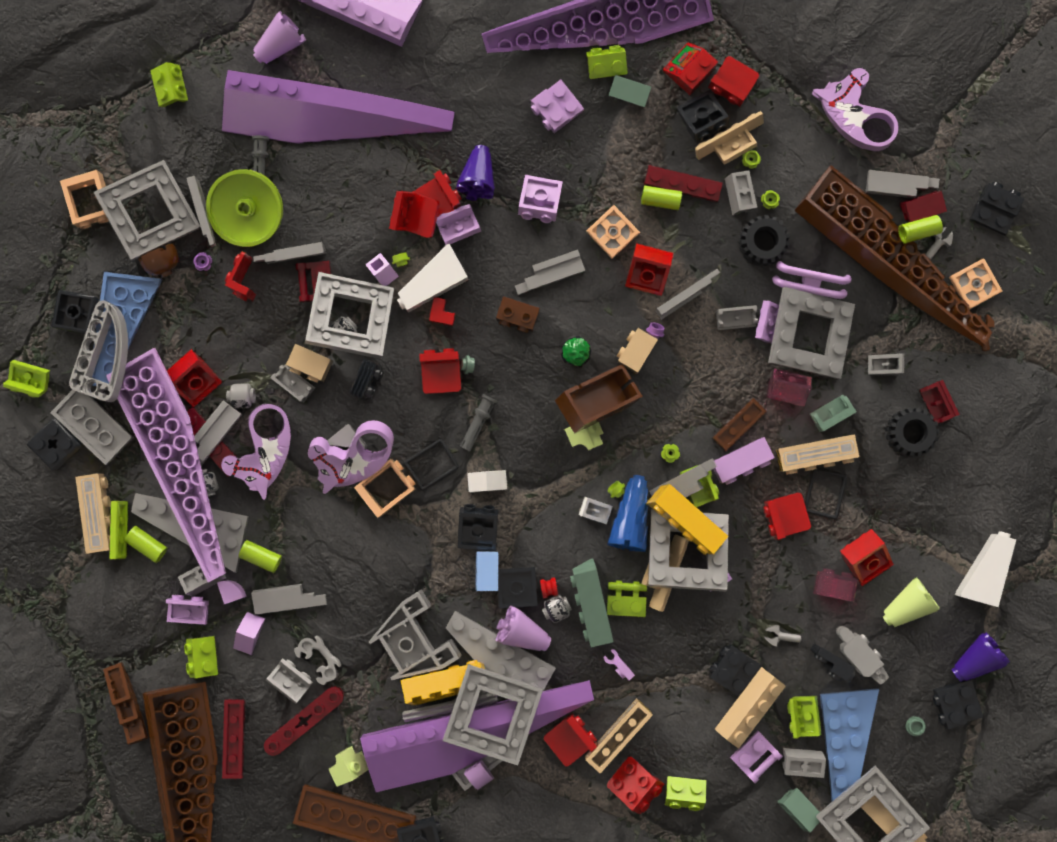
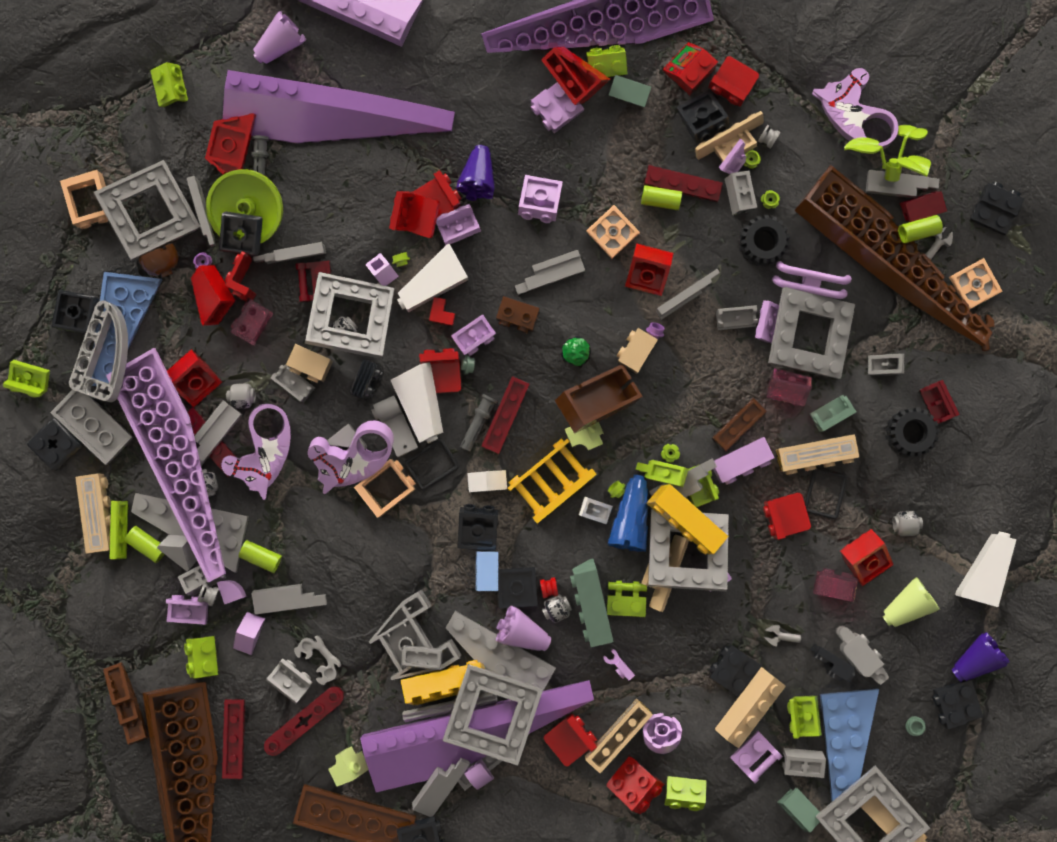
(178, 550): none -> light grey slope
(210, 595): none -> light grey wheel
(211, 295): none -> red slope
(230, 142): none -> red wing
(231, 241): none -> black brick
(251, 322): none -> clear pink brick
(391, 414): none -> light grey door
(419, 400): none -> white slope
(422, 657): none -> light grey plate
(438, 788): none -> light grey piece
(473, 335): none -> lavender bracket
(505, 415): none -> dark red plate
(569, 487): none -> yellow fence
(574, 75): none -> red wedge
(662, 733): none -> lavender cylinder
(663, 472): none -> lime hinge
(735, 159): none -> lavender tile
(769, 136): none -> light grey wheel
(894, 166): none -> lime plant
(907, 523): none -> light grey head

